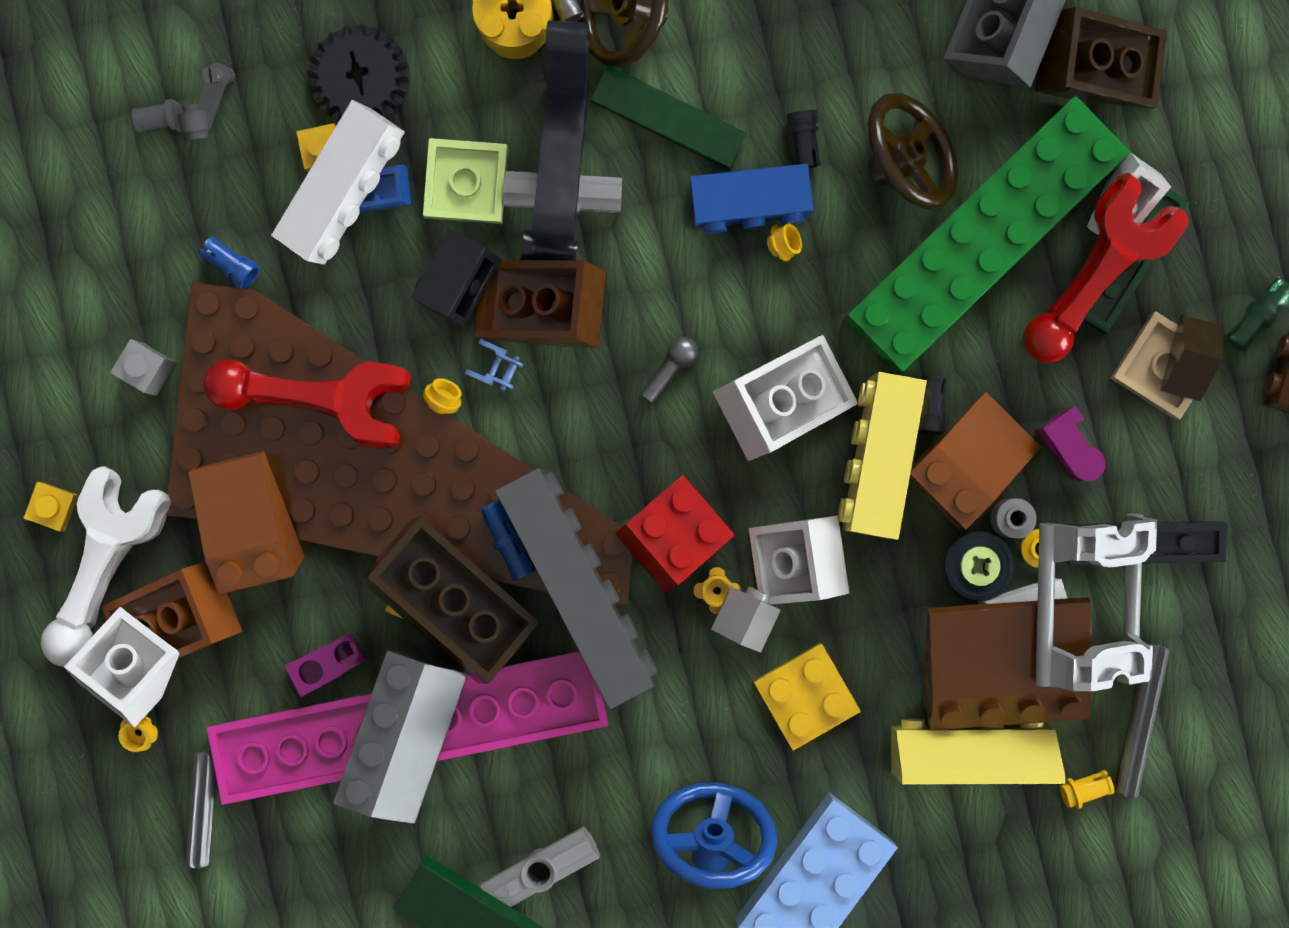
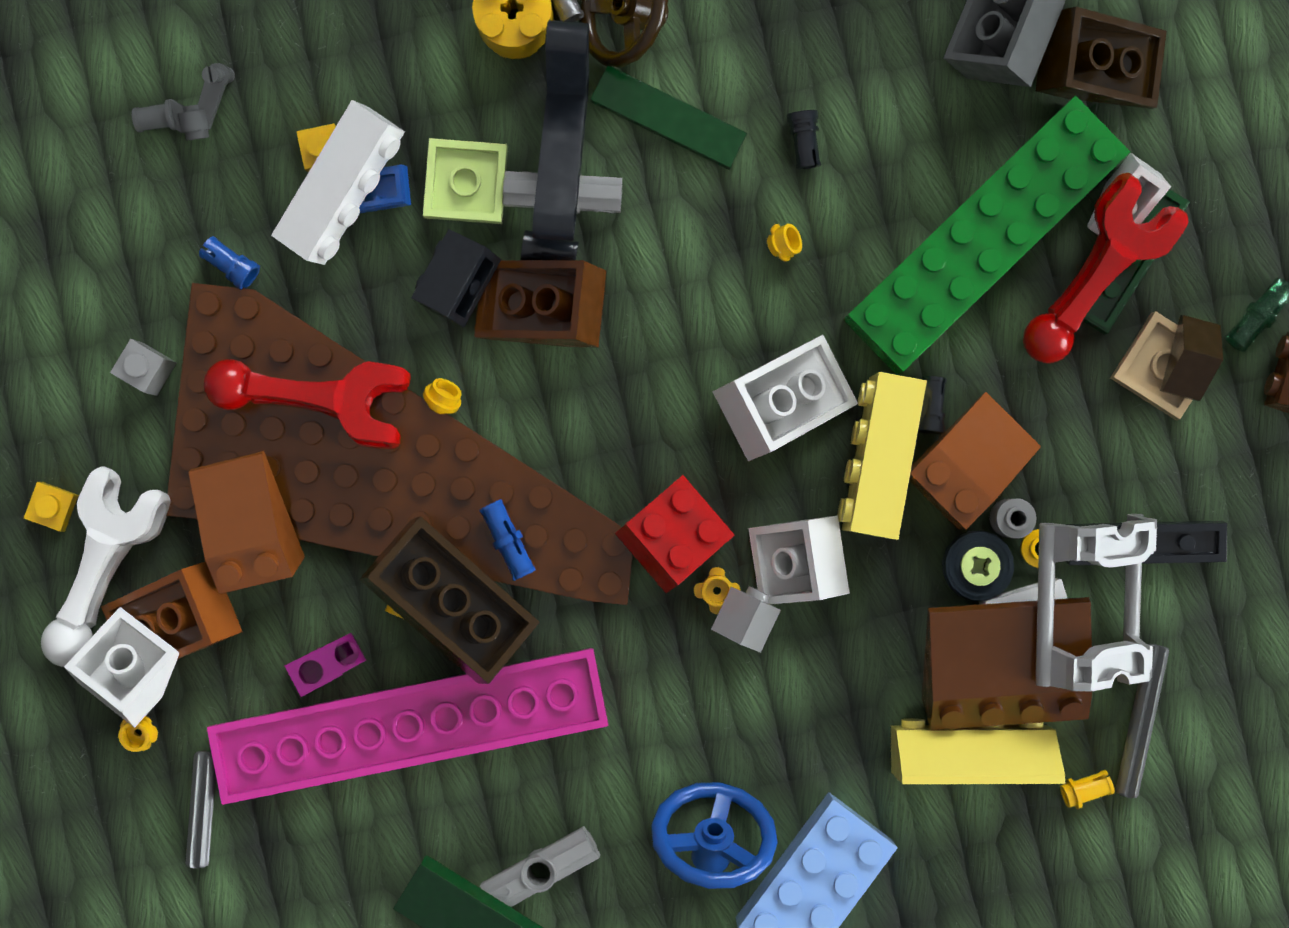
(373, 51): black gear -> none
(400, 737): dark grey slope -> none
(500, 354): medium blue piece -> none
(576, 587): dark grey brick -> none
(681, 354): flat silver bar -> none
(751, 198): blue brick -> none
(806, 696): yellow plate -> none
(906, 155): dark brown piece -> none
(1070, 446): magenta leg -> none

